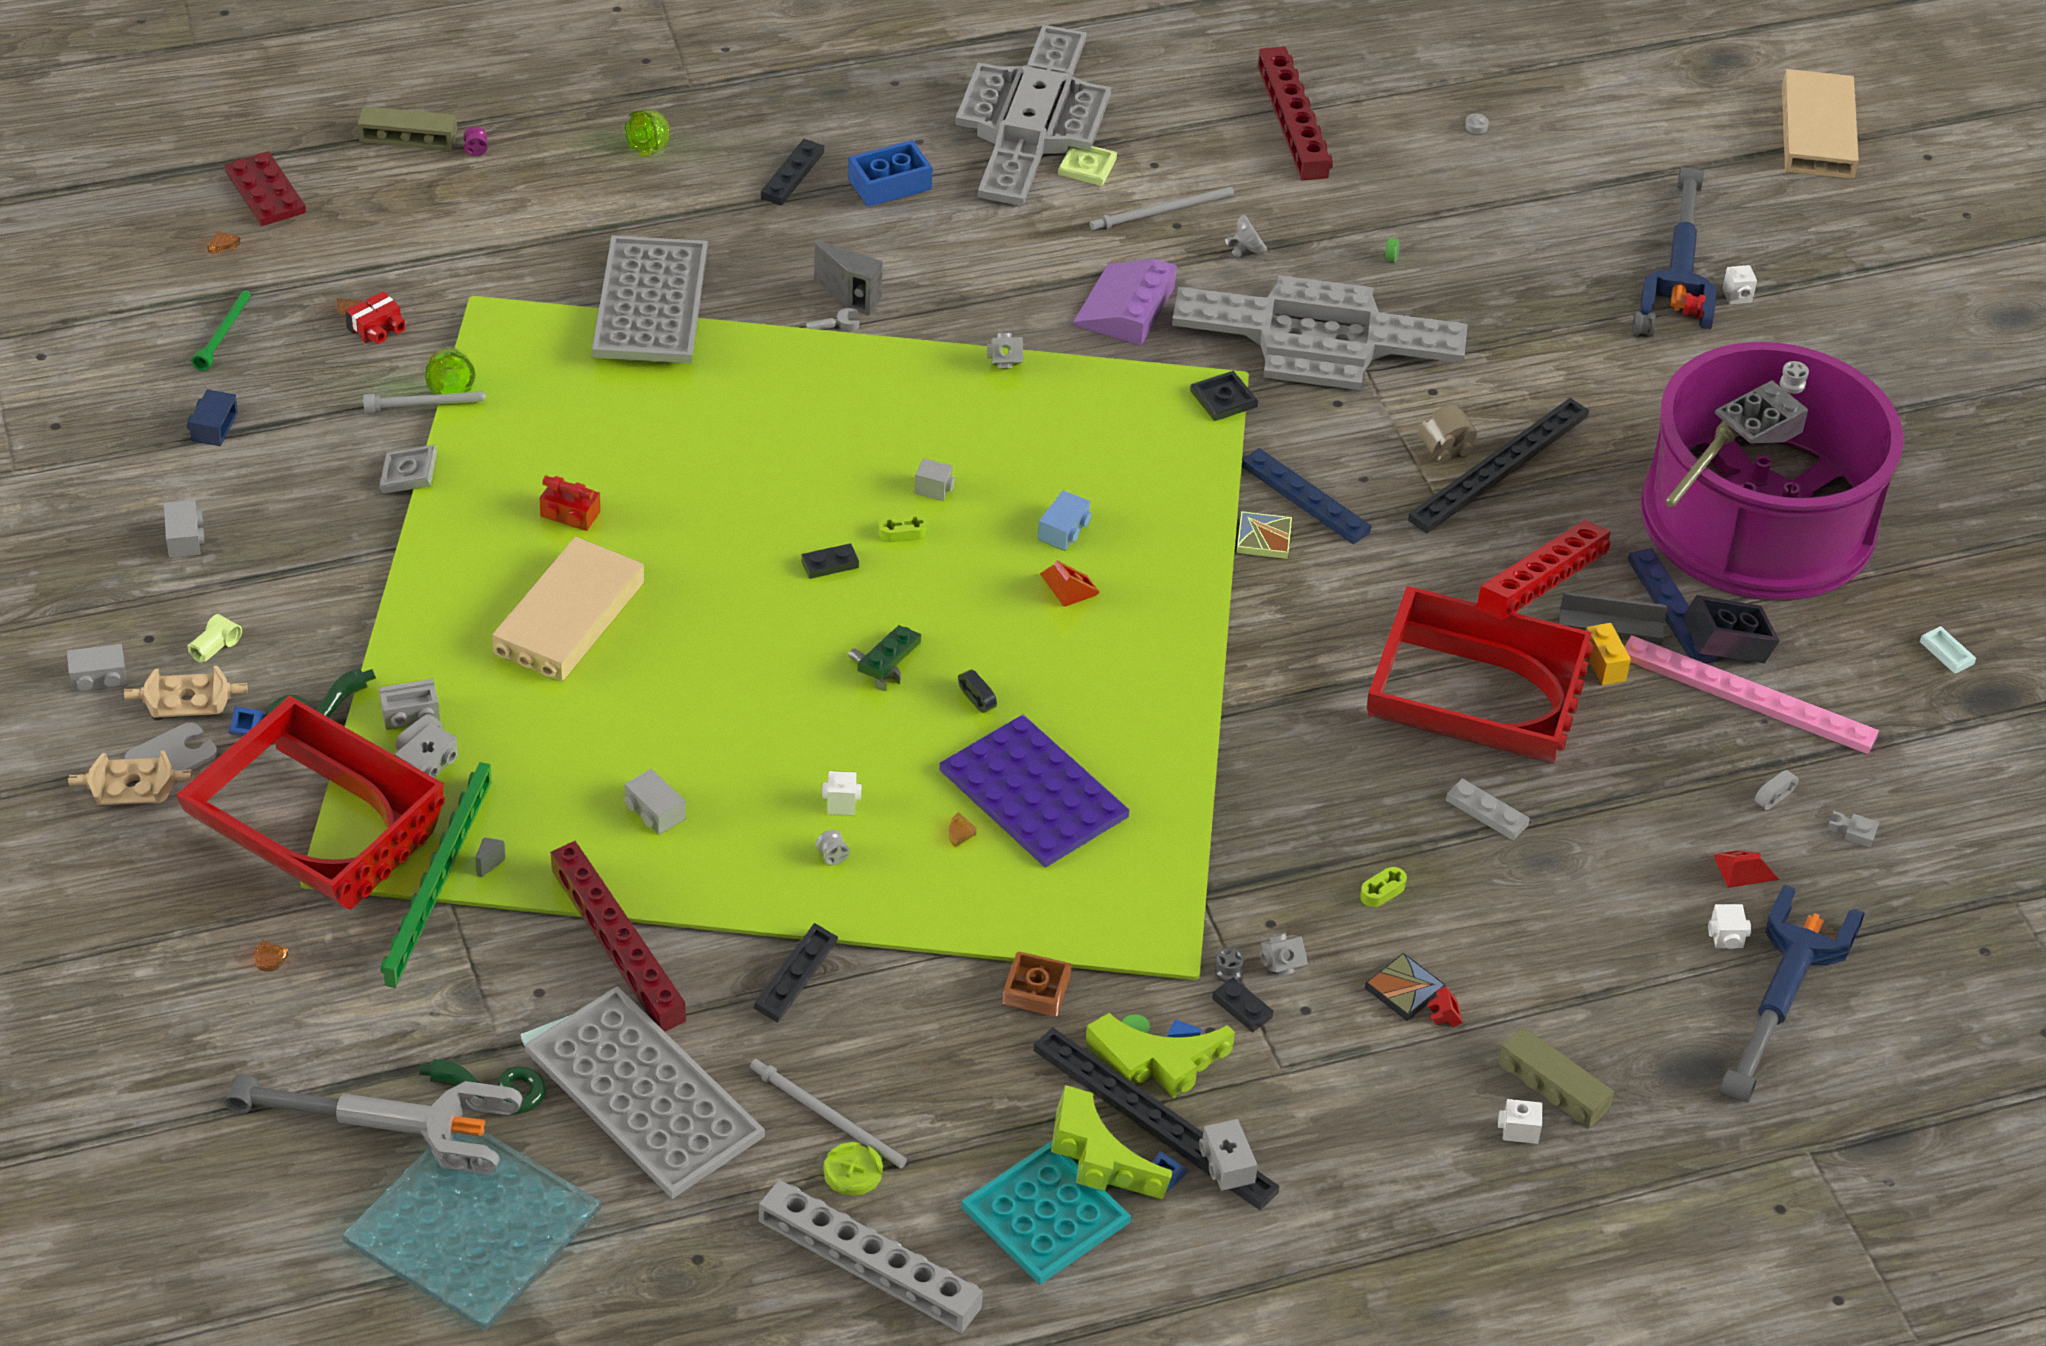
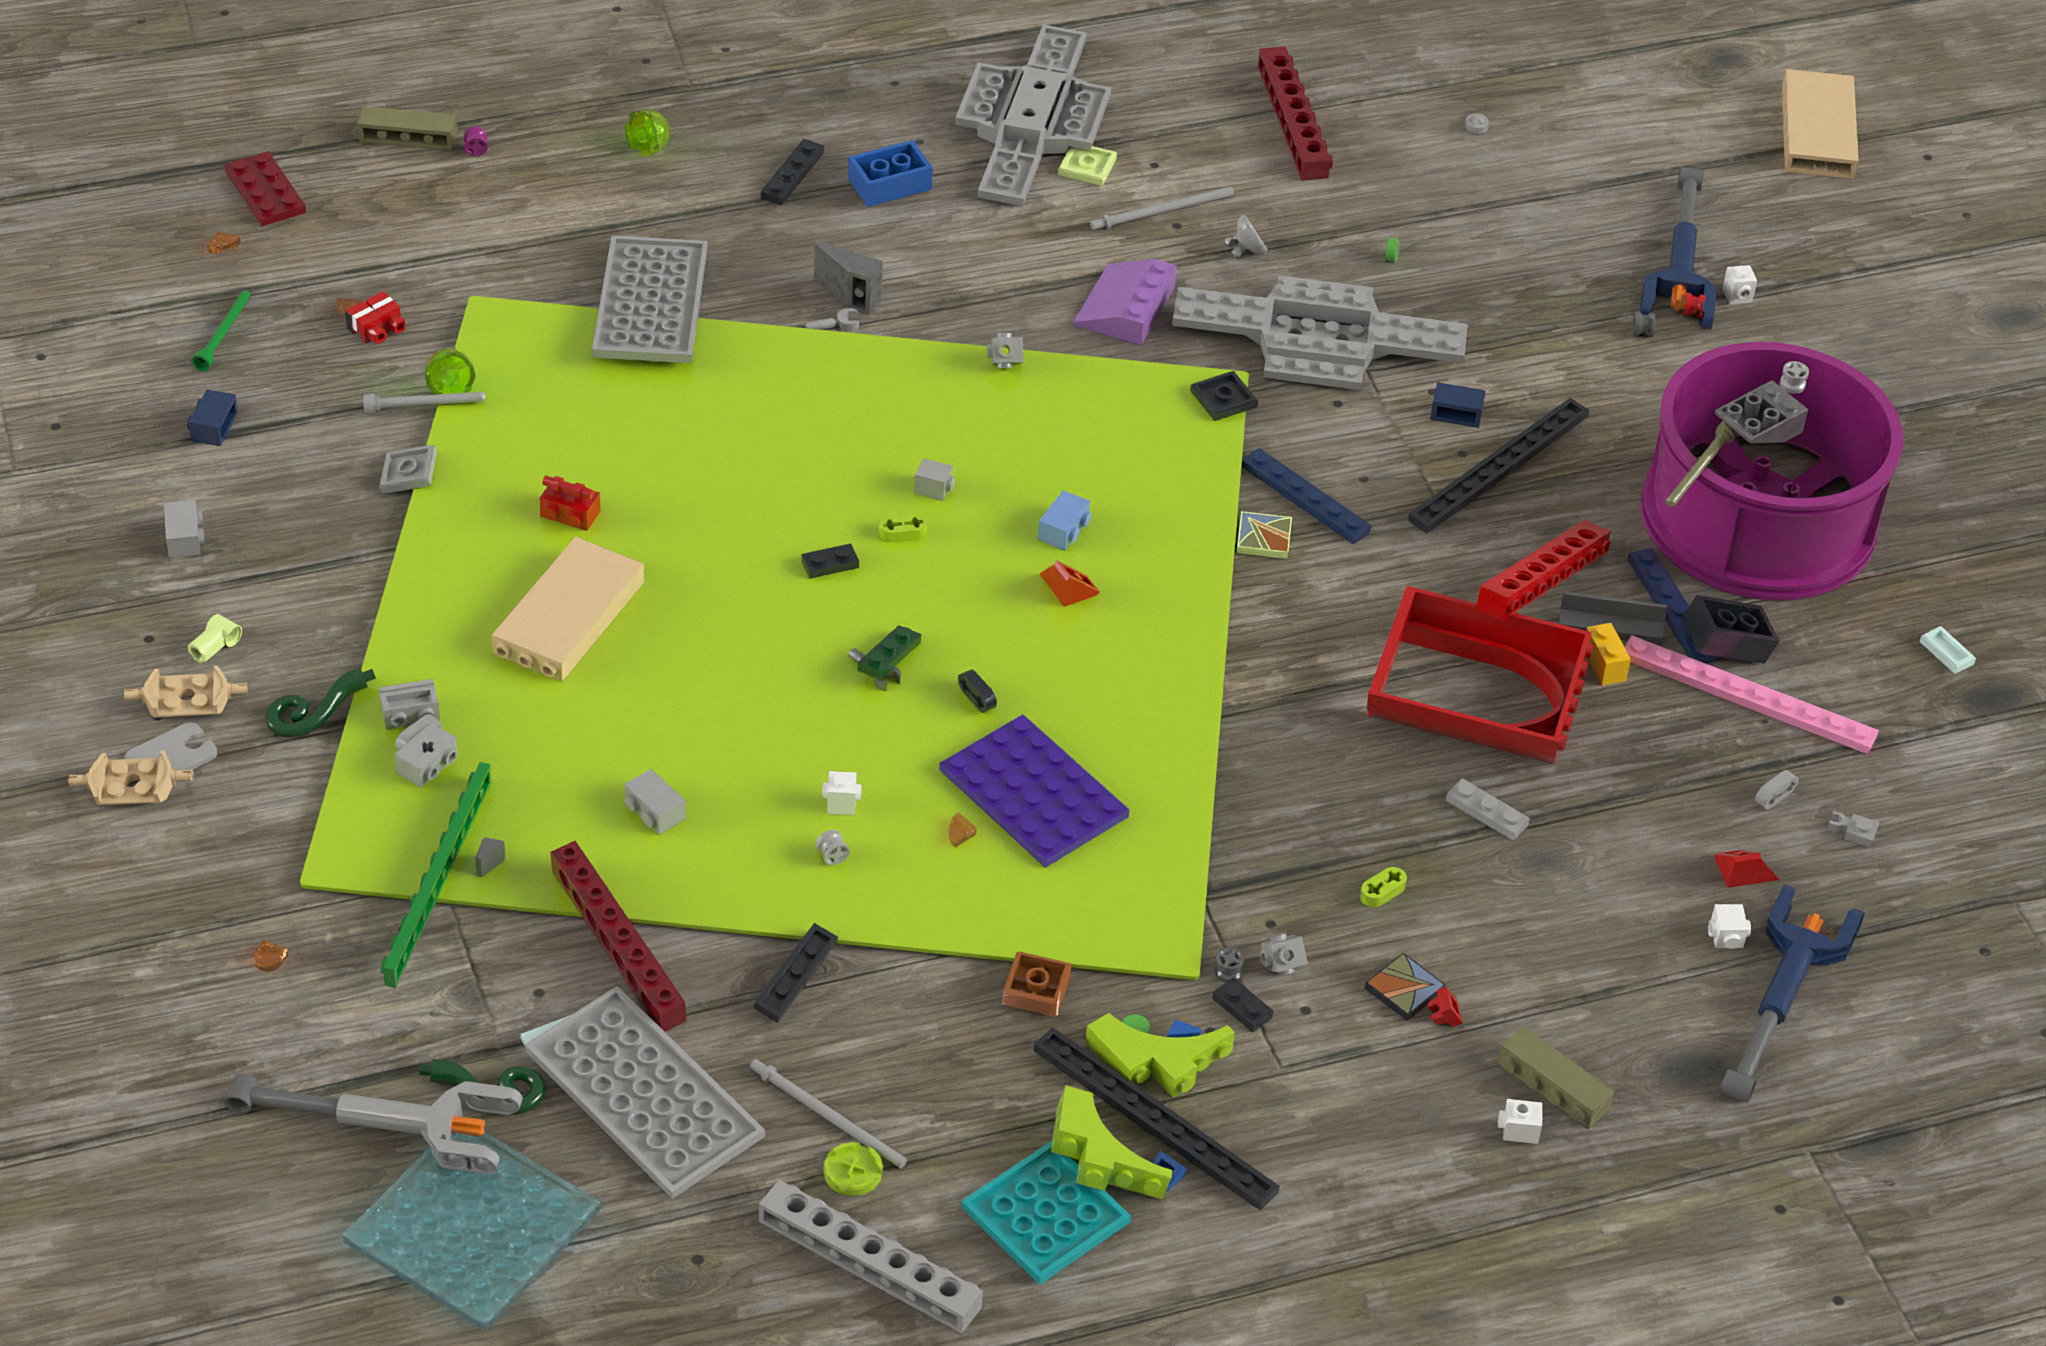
(96, 668): light grey brick -> none
(244, 720): blue slope -> none
(395, 789): red panel -> none
(1228, 1154): light grey brick -> none
(1448, 434): dark tan brick -> none
(1457, 405): none -> dark blue brick

